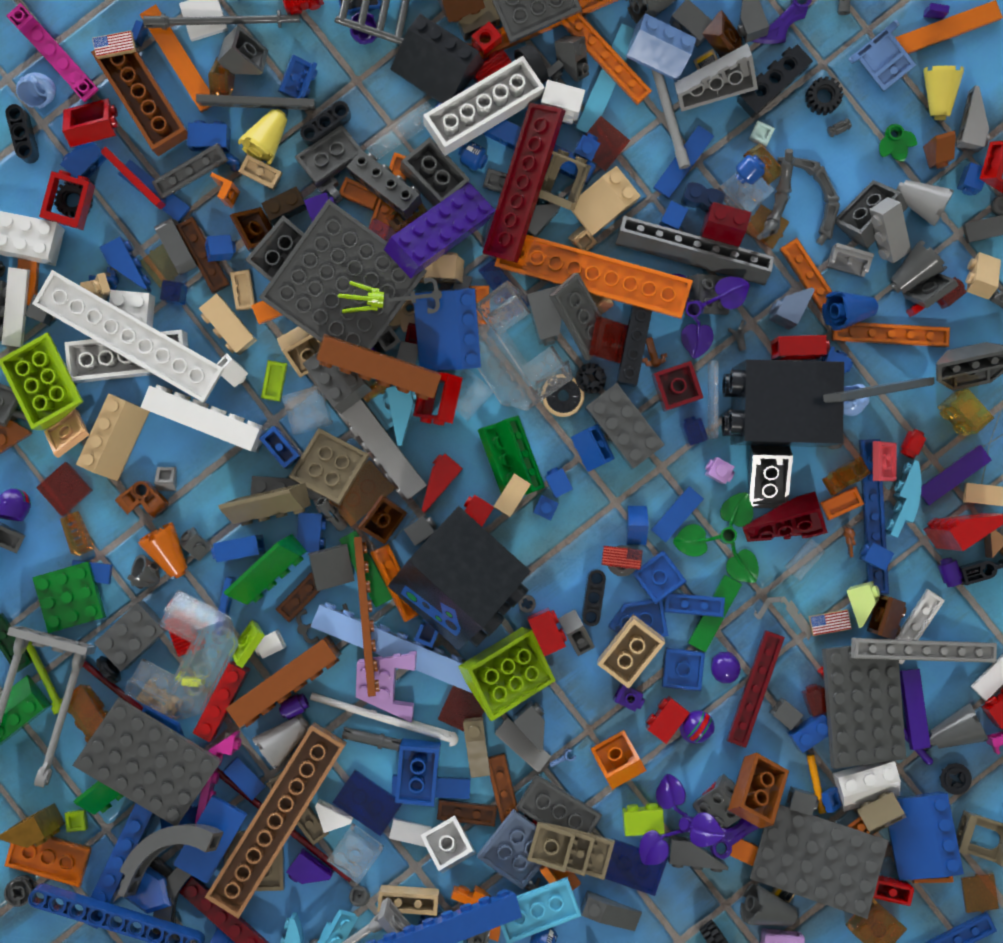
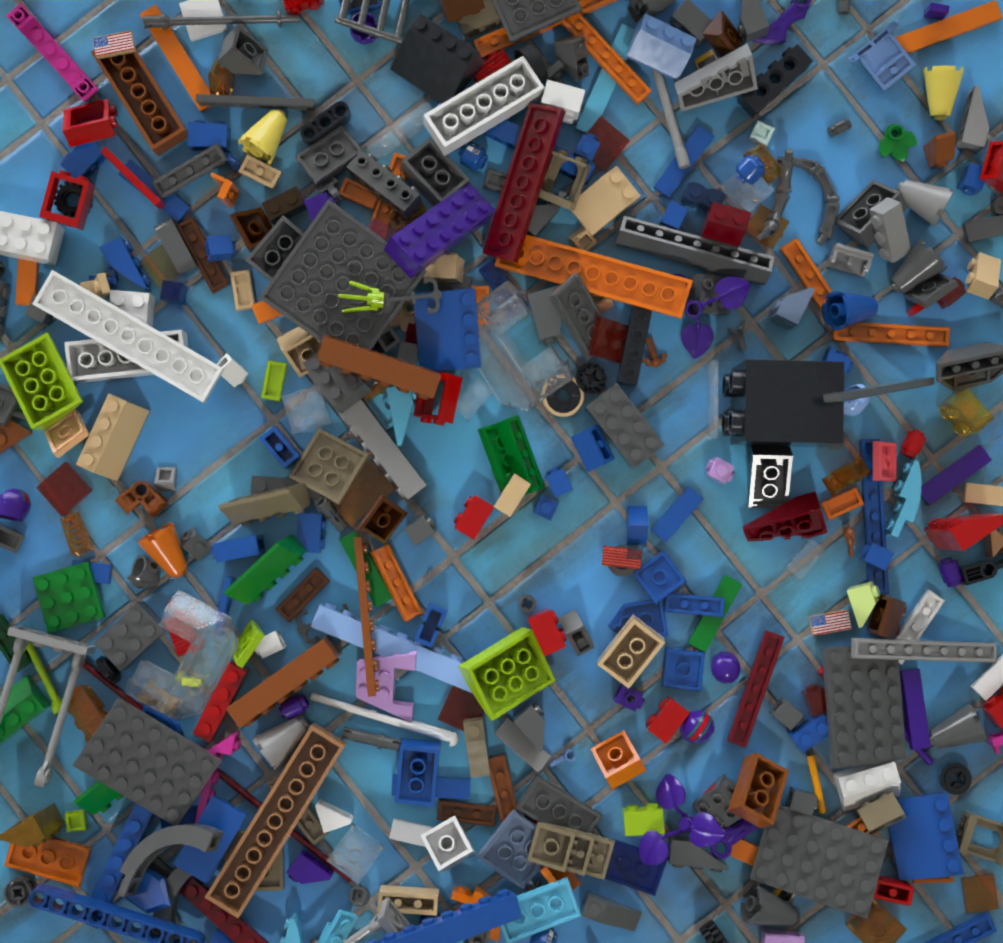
(15, 307): white tile -> none
(18, 125): black beam -> none
(36, 90): light blue hair -> none
(139, 33): blue tile -> none
(200, 417): white brick -> none
(227, 325): tan brick -> none
(244, 778): blue slope -> none
(298, 78): blue bracket -> none
(331, 567): dark grey tile -> none
(367, 802): clear blue tile -> none
(441, 476): red slope -> none
(461, 581): black brick -> none
(487, 31): red brick -> none
(597, 606): black beam -> none
(677, 386): dark red brick -> none
(693, 431): clear blue brick -> none
(737, 511): green plant -> none
(792, 610): light grey piece -> none
(799, 347): red window -> none
(829, 85): black tyre -> none
(831, 799): blue plate -> none

